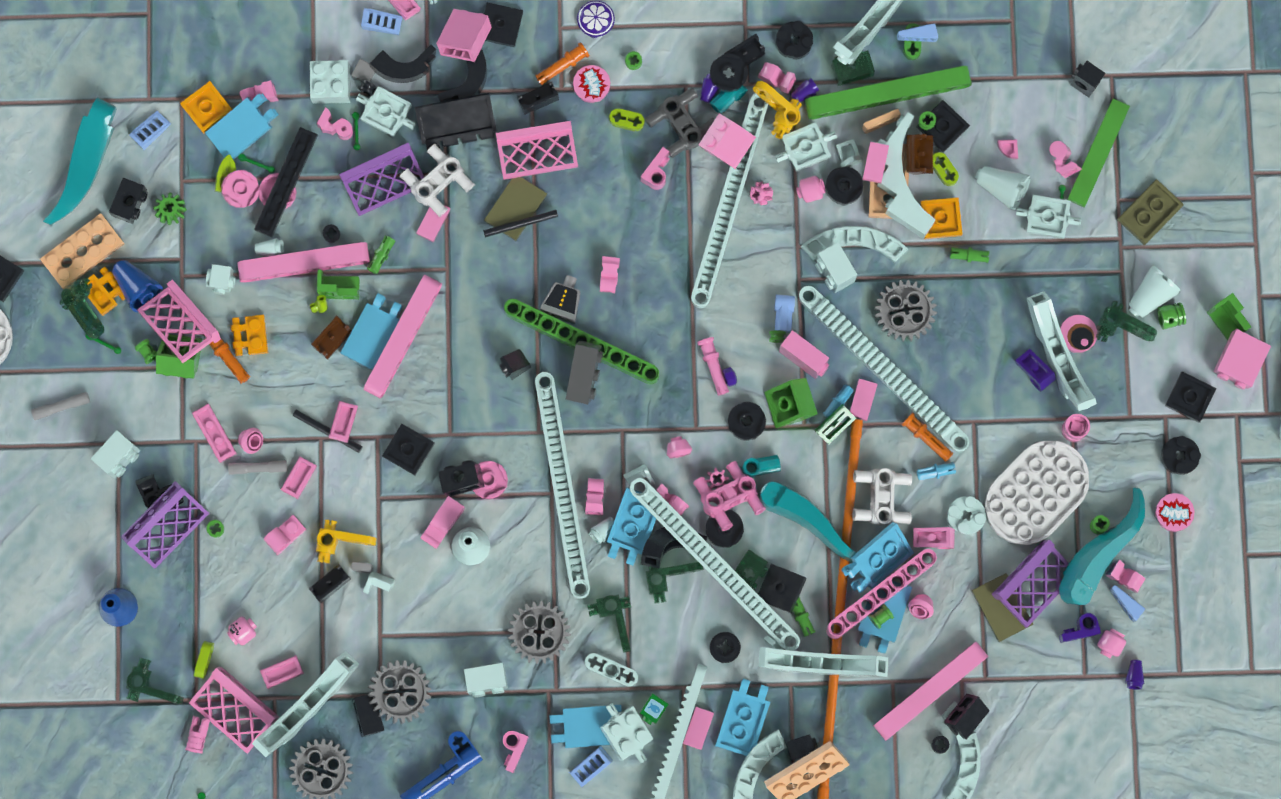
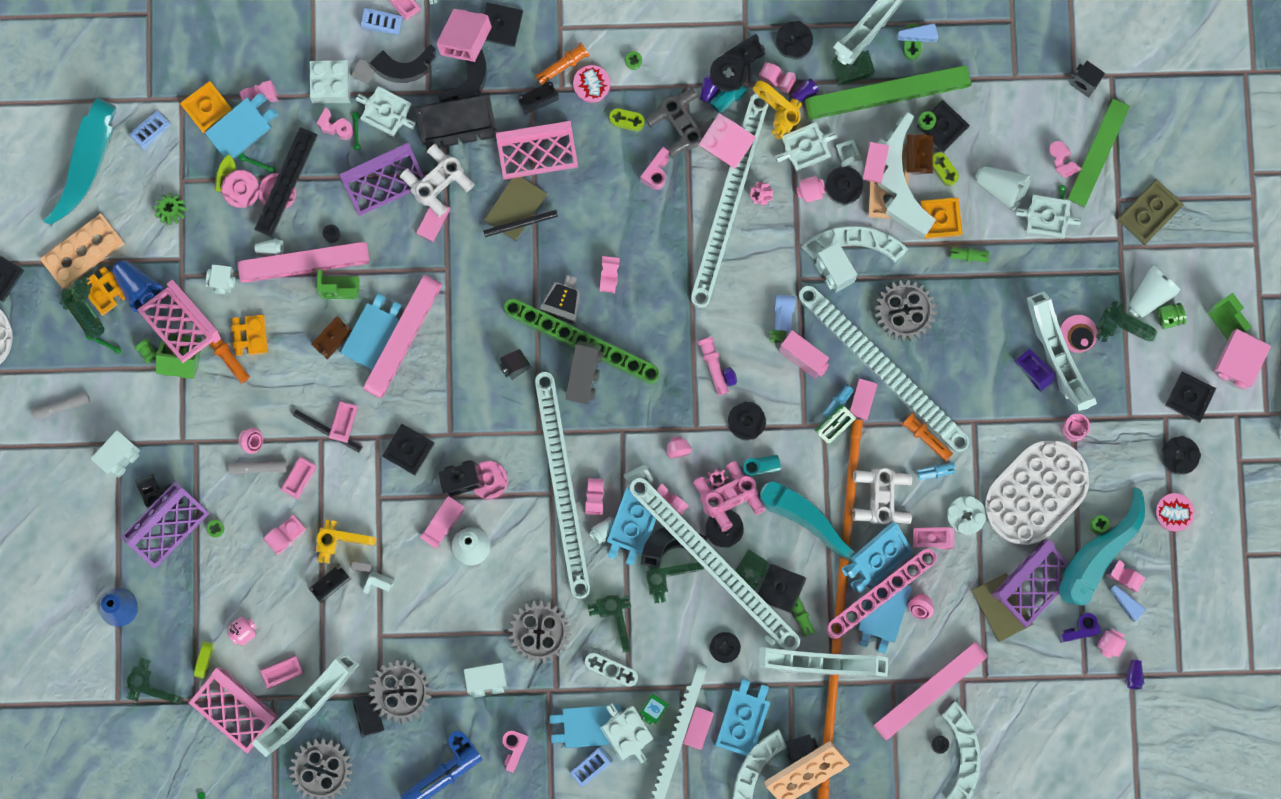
(127, 190): black brick -> none
(197, 739): bright pink hinge -> none
(214, 433): bright pink tile -> none
(320, 304): lime arm -> none
(367, 87): black bush -> none
(381, 254): bright green pin -> none
(595, 18): dish -> none
(790, 402): bright green slope -> none
(881, 121): light nougat tile -> none
(881, 616): bright green bush -> none
(966, 716): black hinge -> none
(1009, 148): bright pink tile -> none

